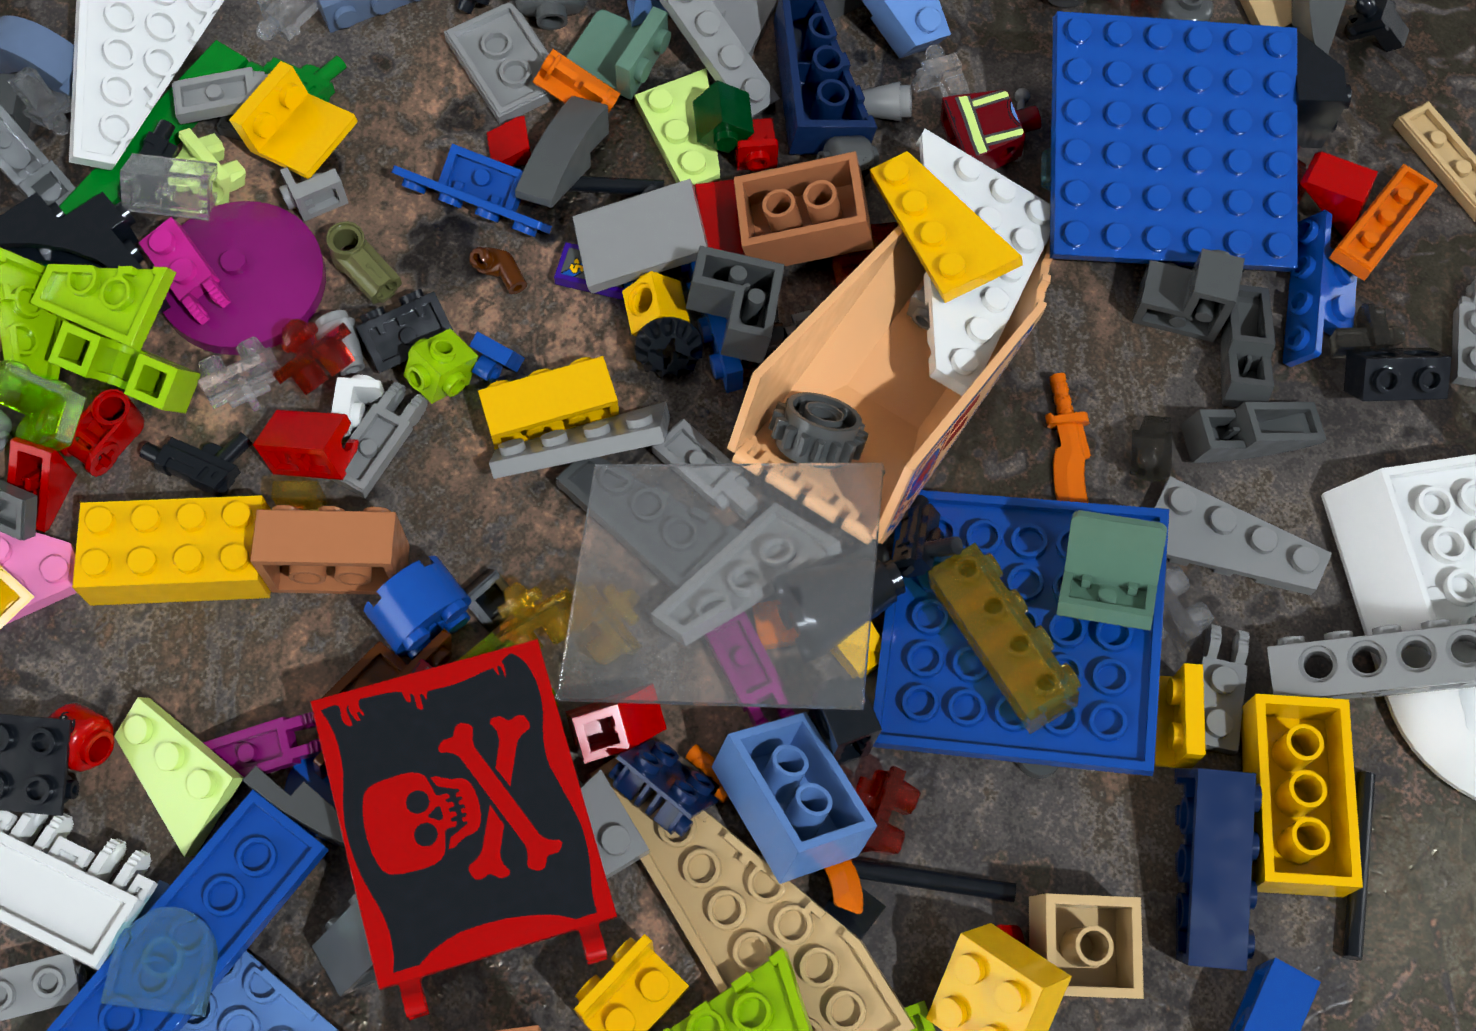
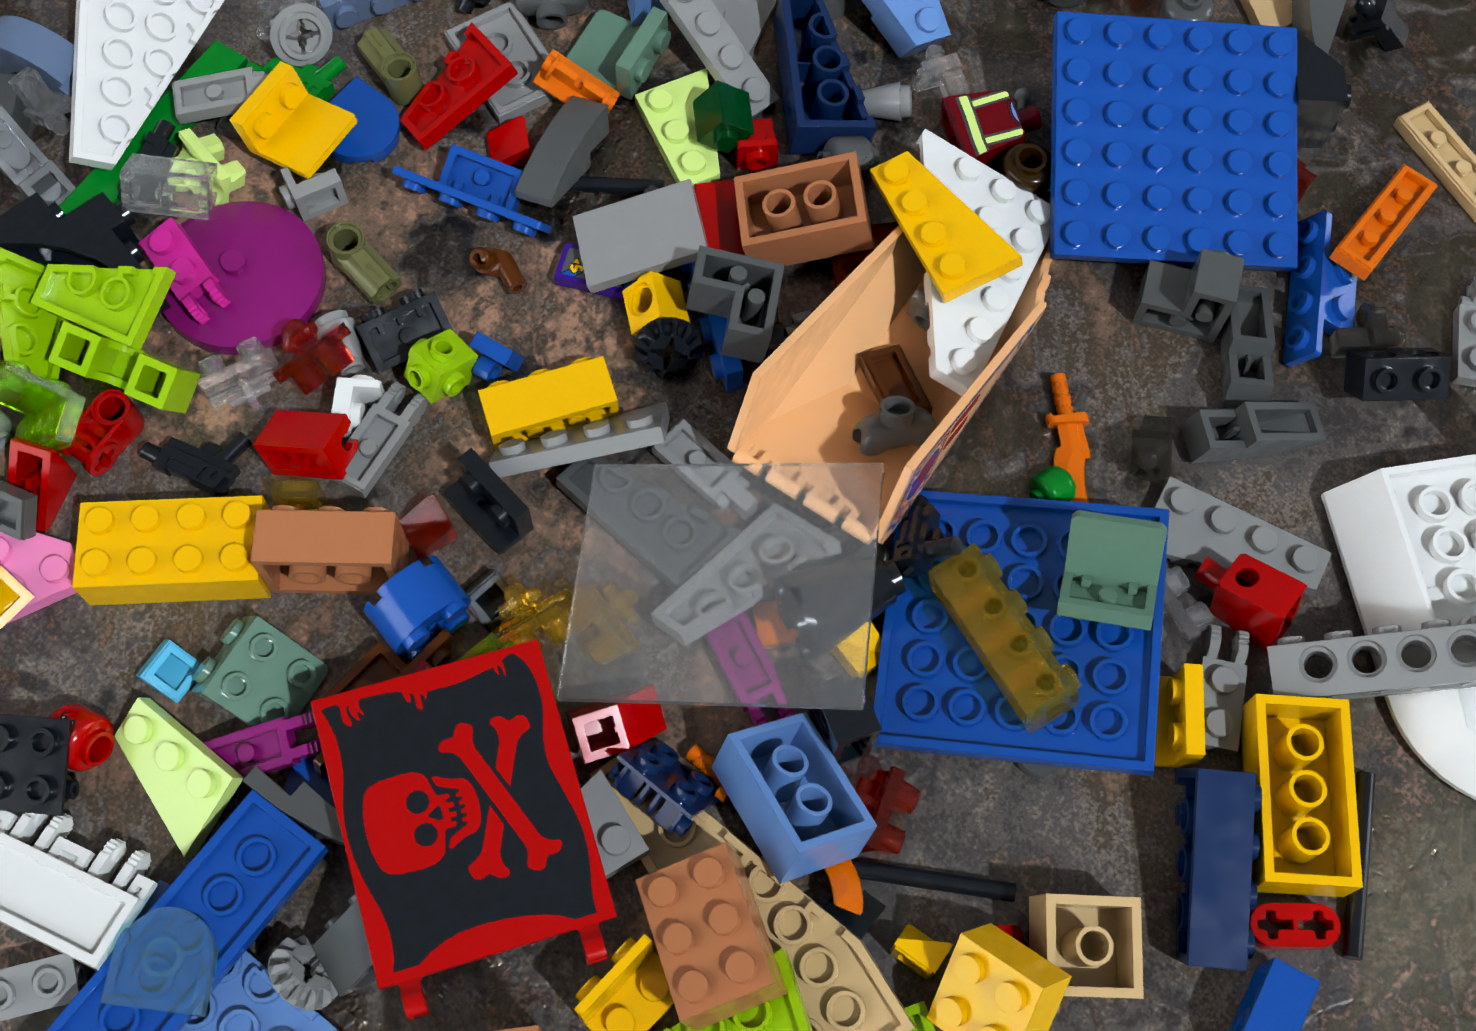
(169, 670): none -> medium azure slope
(259, 673): none -> sand green bracket
(287, 975): none -> light grey gear
(313, 45): none -> light grey gear
(376, 128): none -> blue tile
(391, 64): none -> olive piece
(428, 527): none -> clear red slope
(463, 85): none -> red wing
(489, 504): none -> black bracket
(710, 937): none -> nougat brick
(818, 429): dark grey gear -> none
(892, 375): none -> reddish brown tile
(894, 426): none -> dark grey piece
(919, 951): none -> yellow slope
(1028, 168): none -> dark brown head
(1052, 484): none -> green piece
(1252, 597): none -> red torso
(1291, 915): none -> red beam
(1338, 188): red slope -> none

